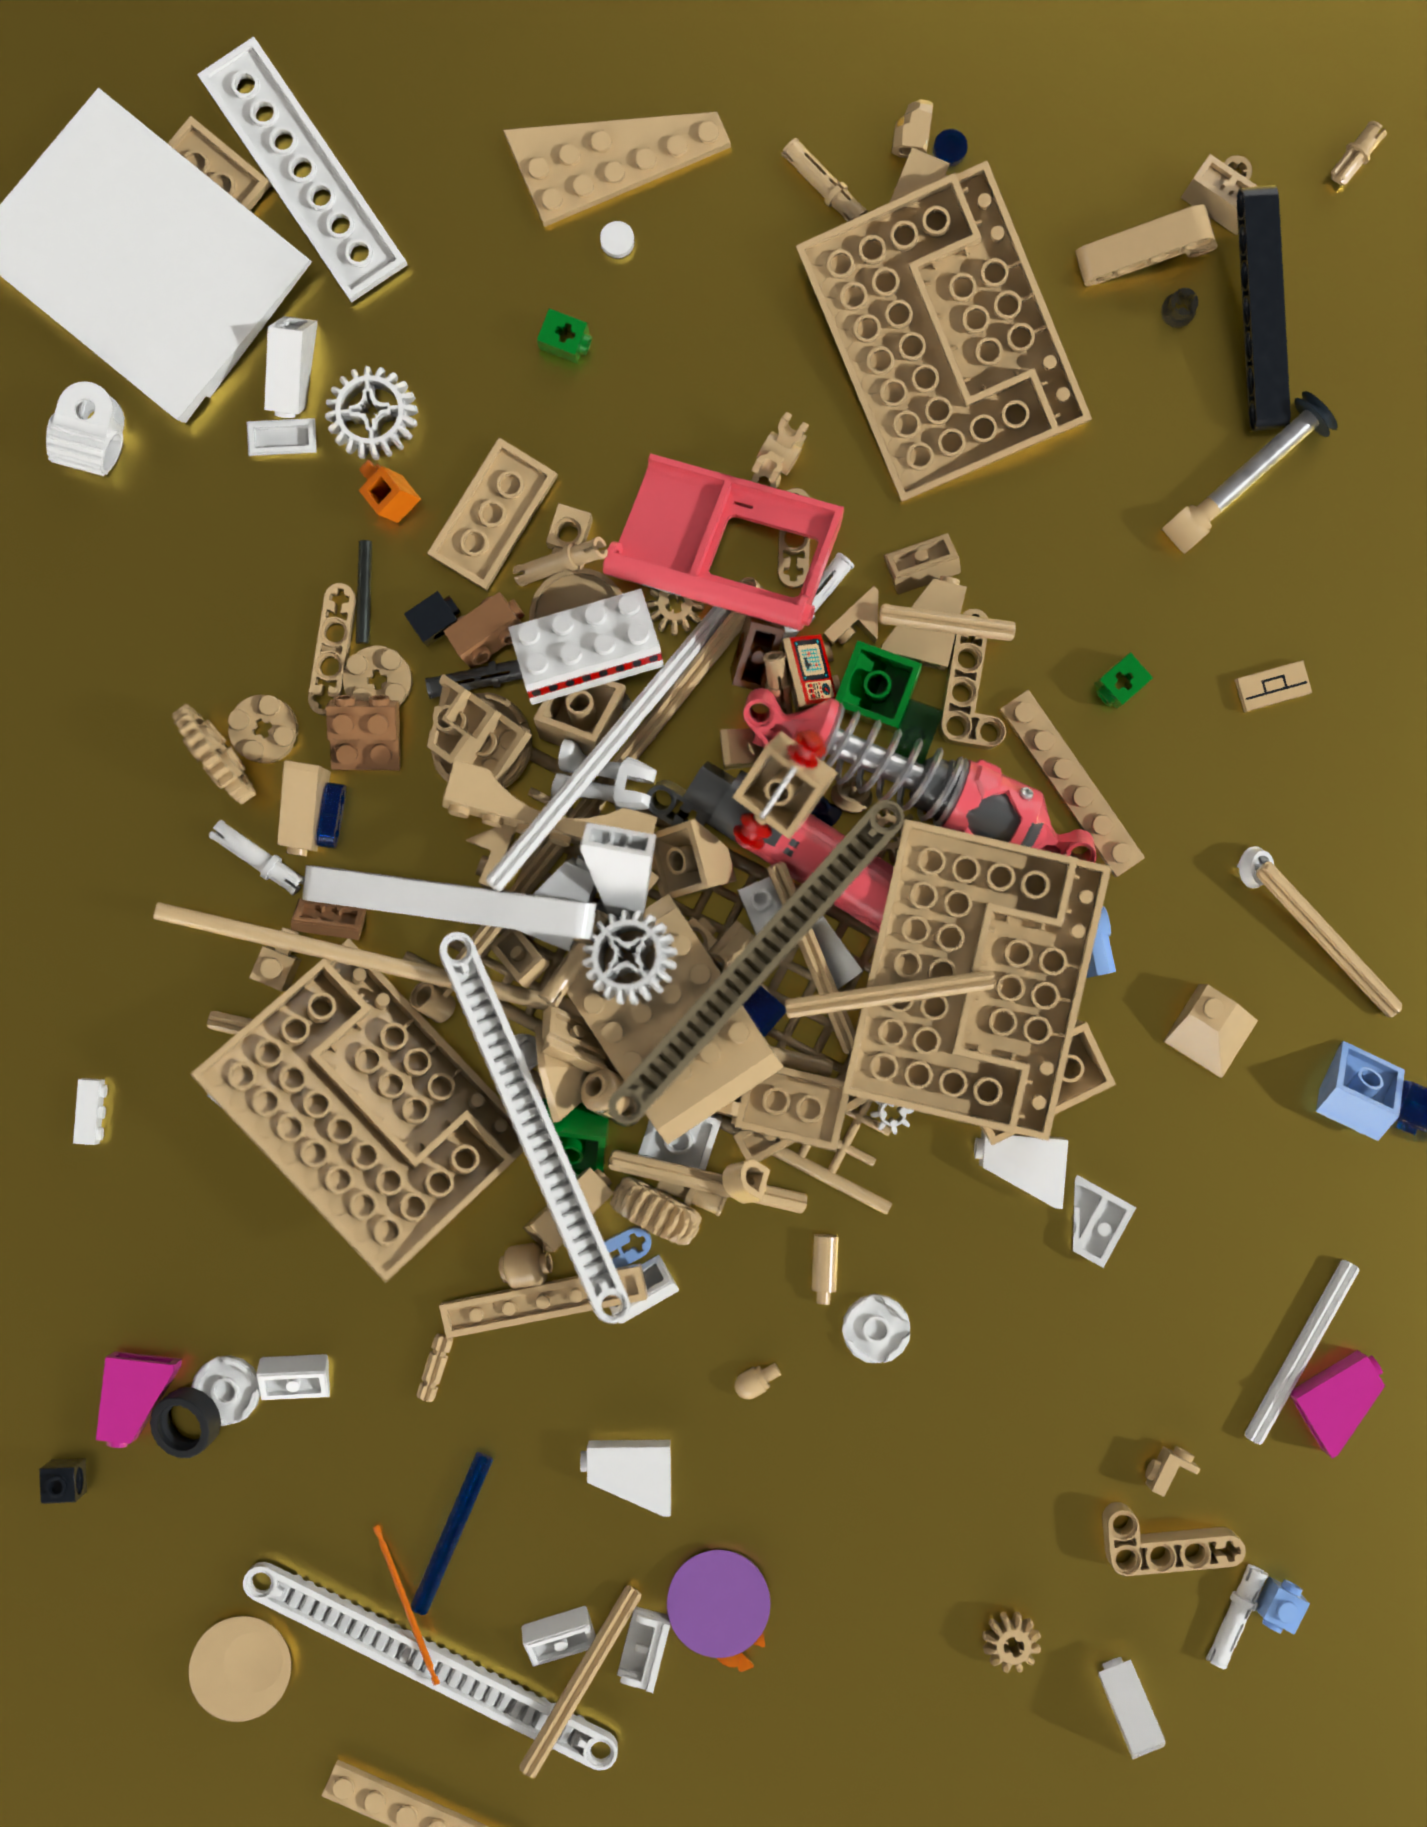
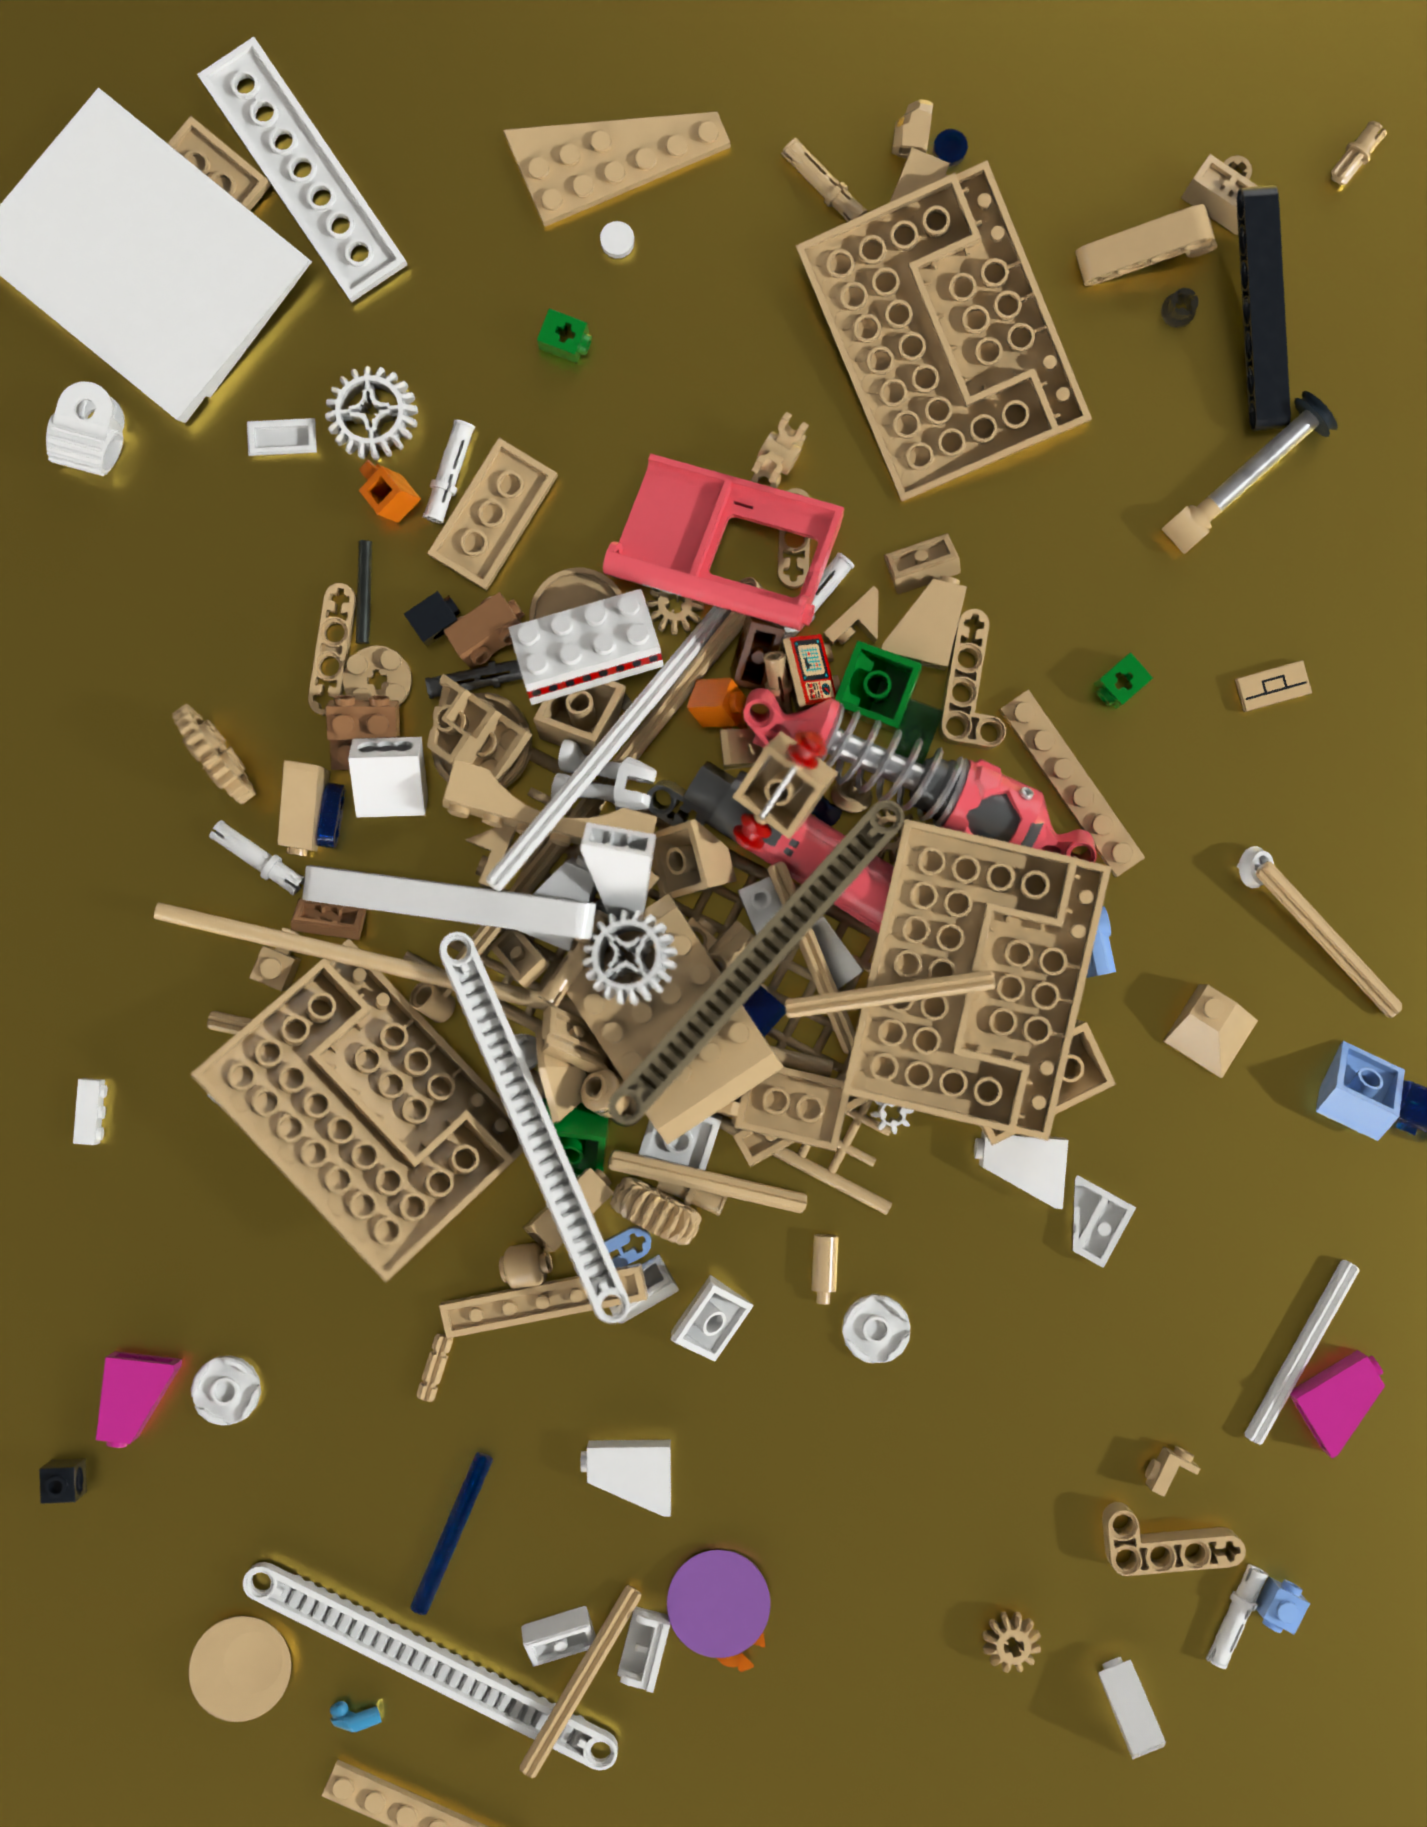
(169, 1438): black tyre -> none
(244, 722): tan plate -> none
(289, 365): white slope -> none
(293, 1377): white slope -> none
(353, 1721): none -> dark azure arm
(388, 776): none -> white piece
(411, 1618): orange piece -> none
(444, 485): none -> white pin
(568, 517): tan brick -> none
(570, 558): tan pin -> none
(711, 1319): none -> white slope
(718, 703): none -> orange brick
(746, 1181): tan plate -> none
(755, 1381): tan cylinder -> none
(947, 622): tan axle -> none

